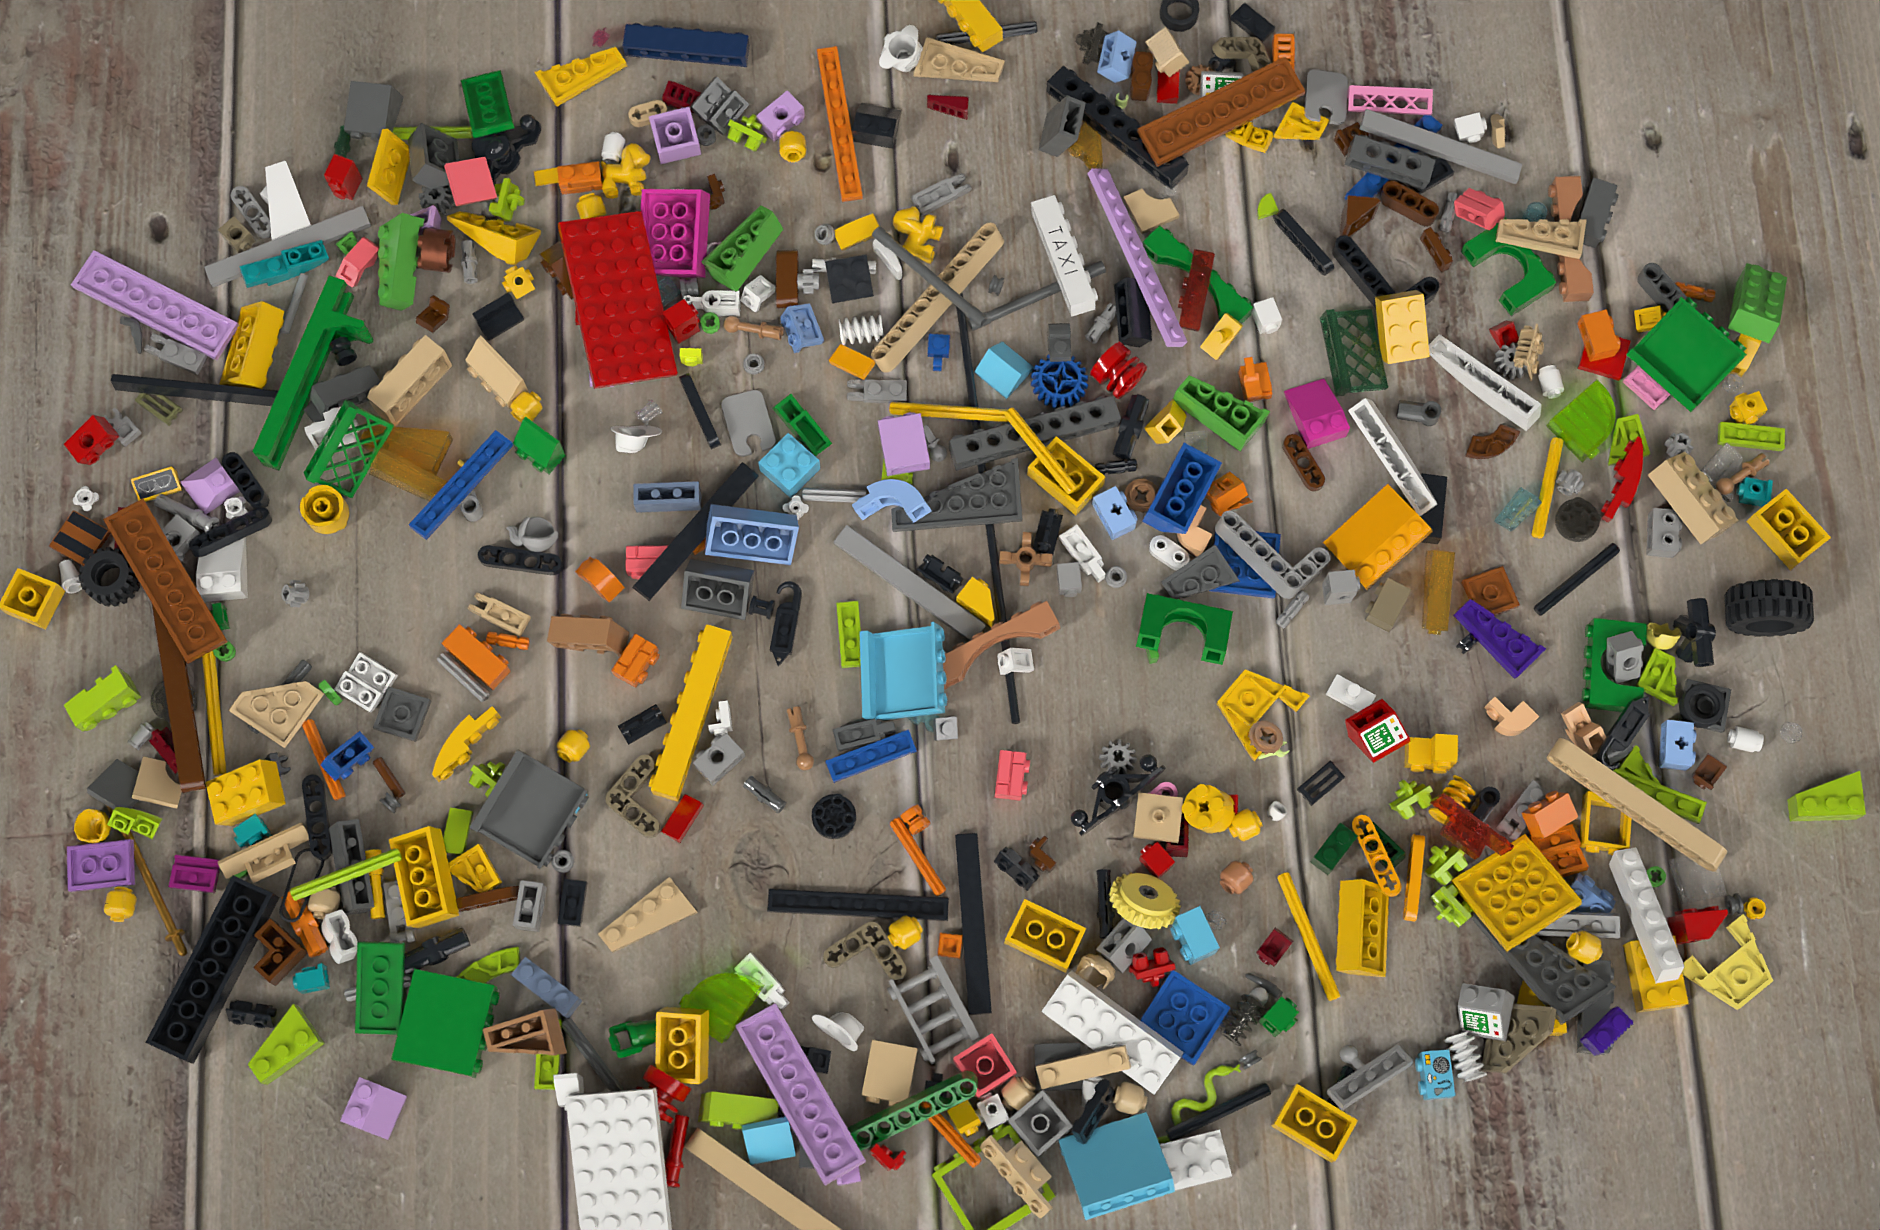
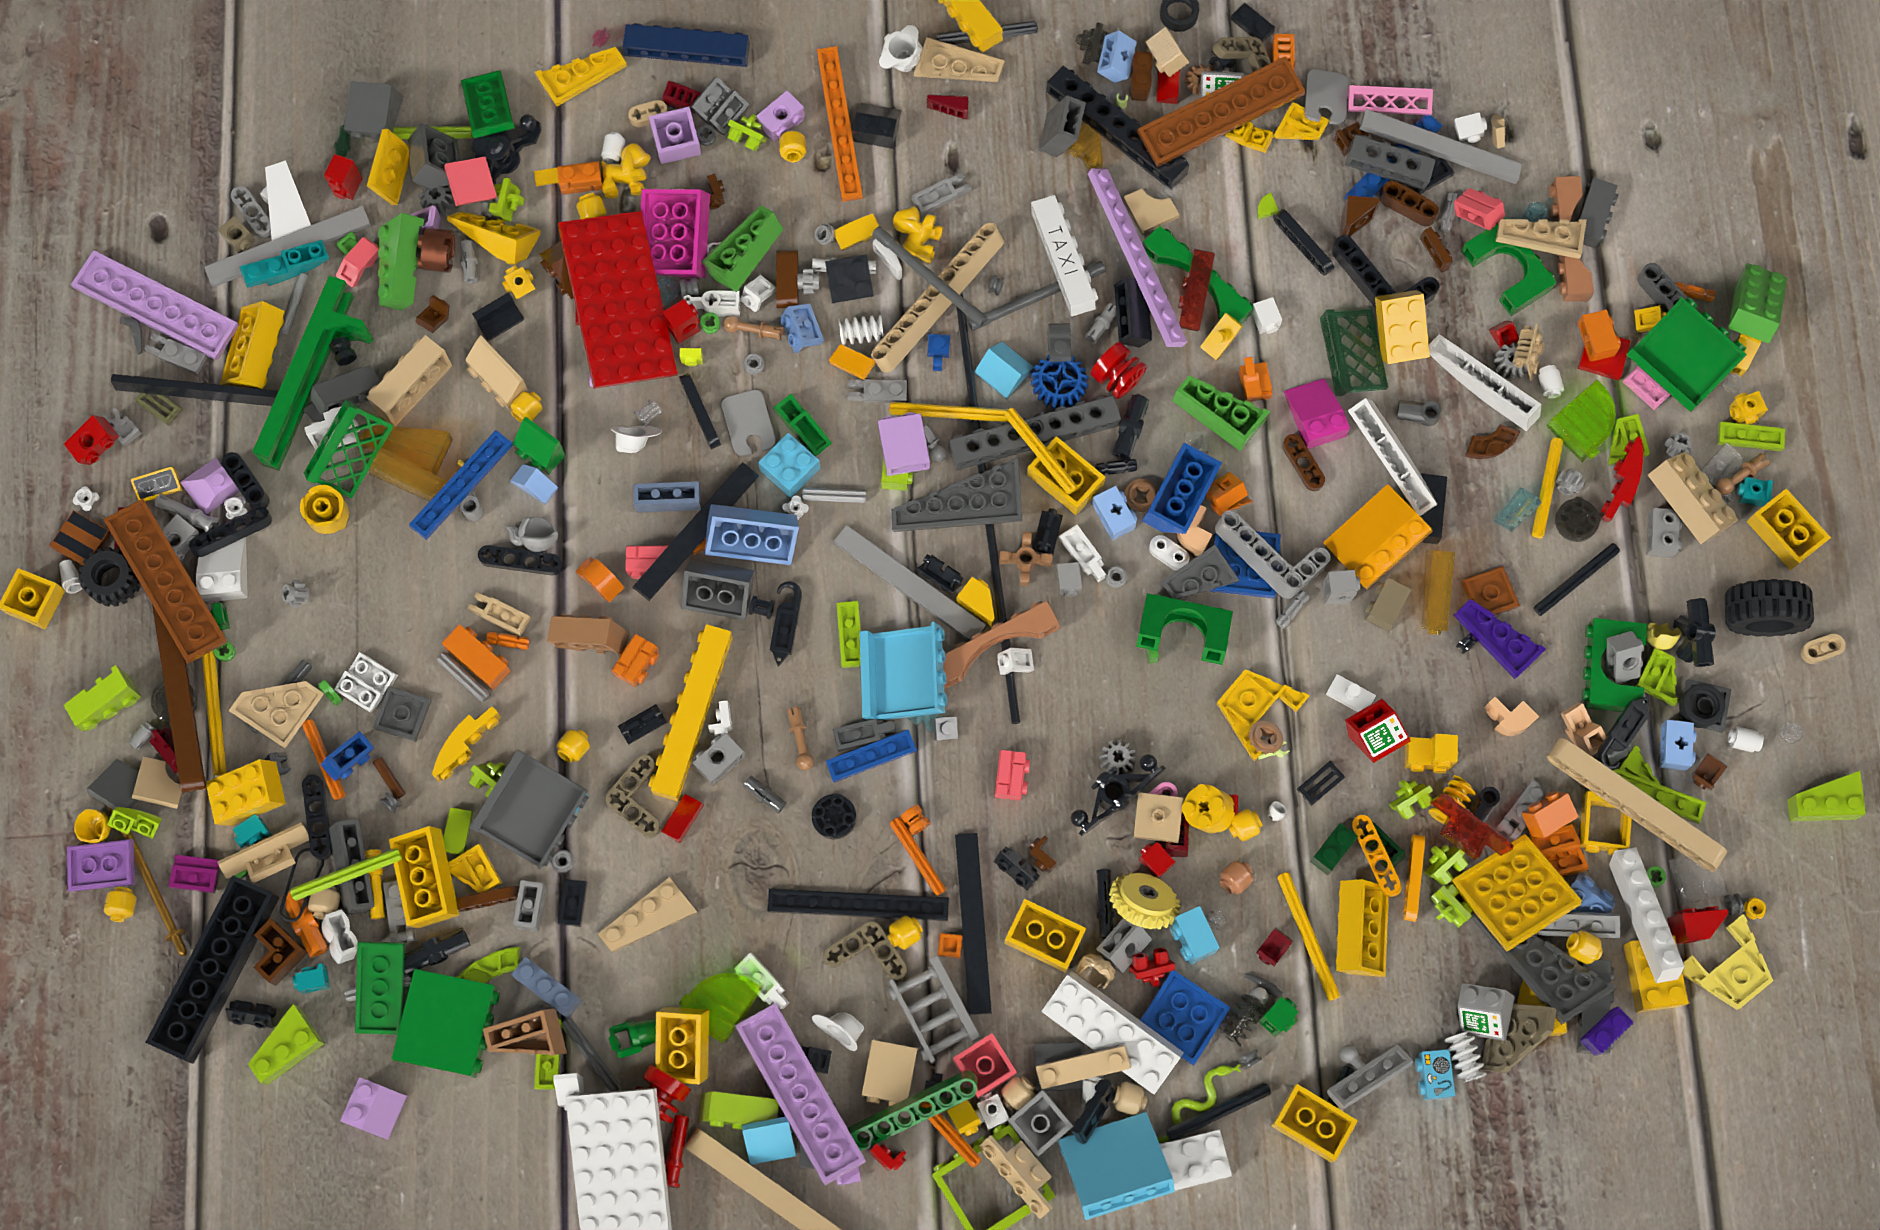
(534, 483): none -> light blue slope
(892, 493): light blue arch -> none
(1166, 423): yellow slope -> none
(1821, 648): none -> tan plate

